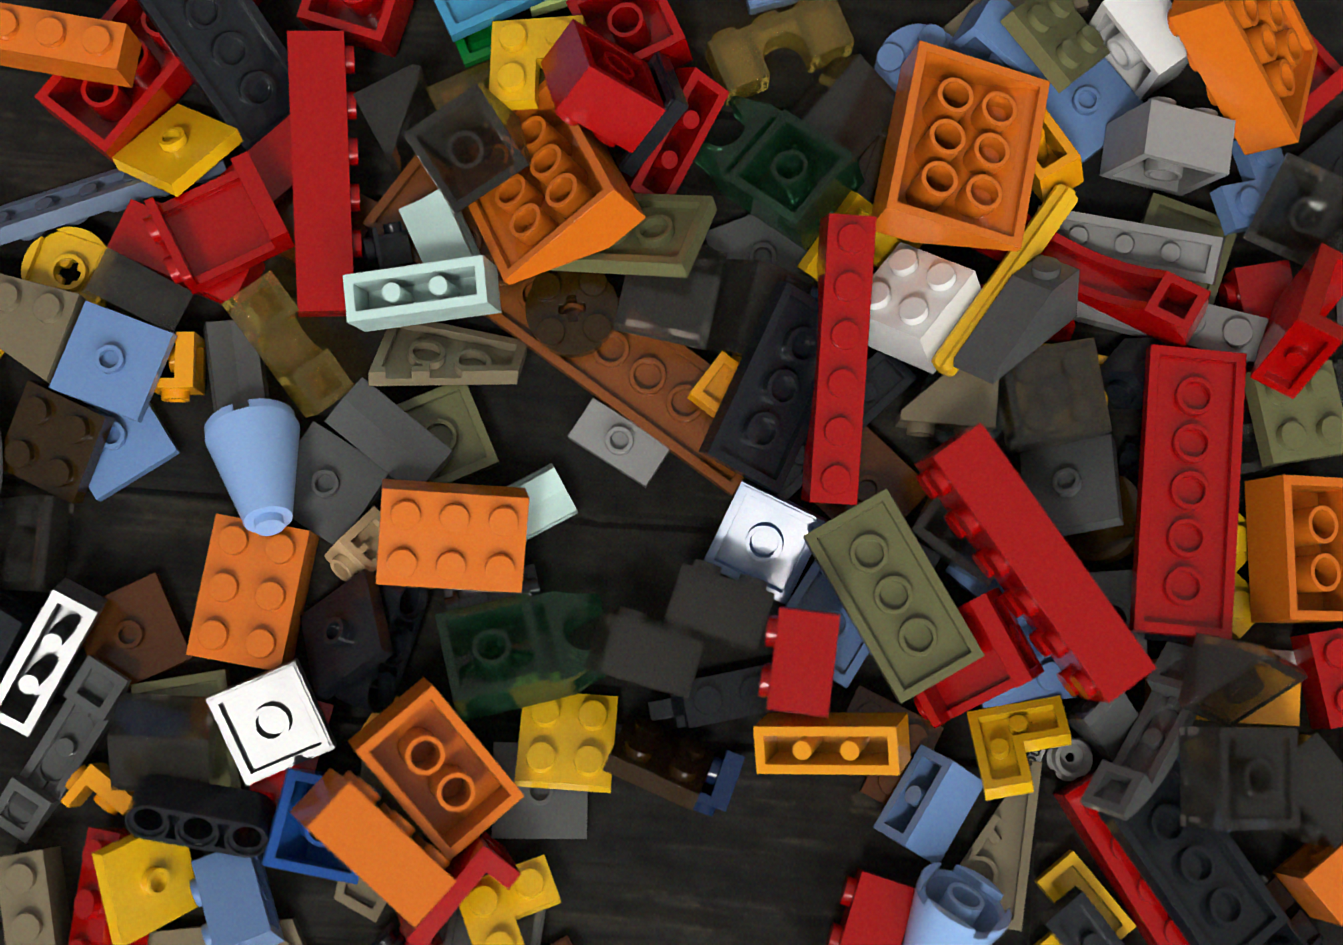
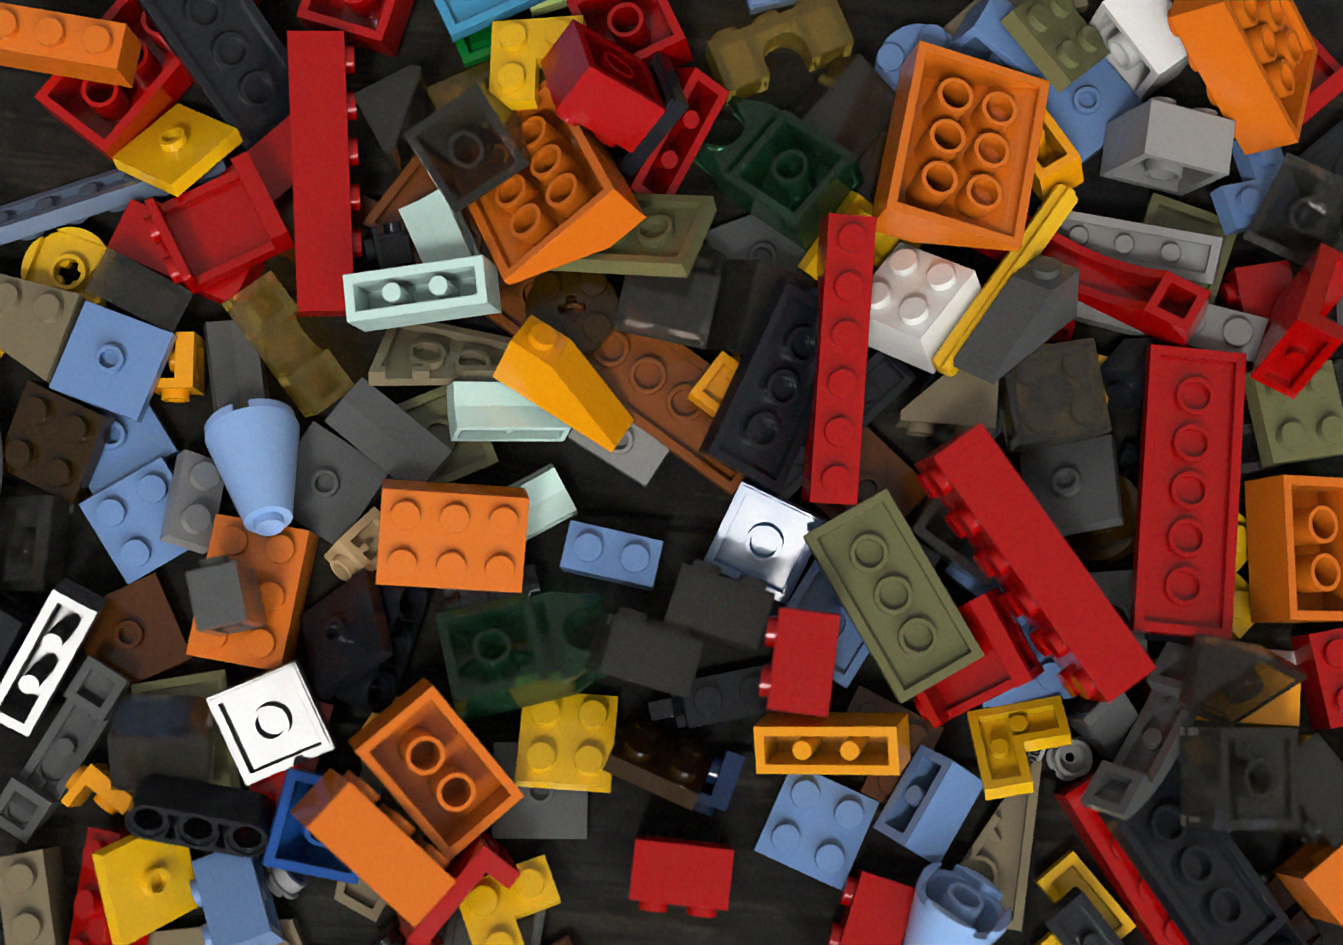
(131, 519): none -> medium blue plate
(192, 502): none -> light grey plate
(225, 597): none -> dark grey brick
(285, 882): none -> light grey plate
(498, 414): none -> light aqua piece
(561, 381): none -> light orange slope
(611, 555): none -> medium blue brick
(681, 874): none -> red brick
(816, 827): none -> medium blue plate

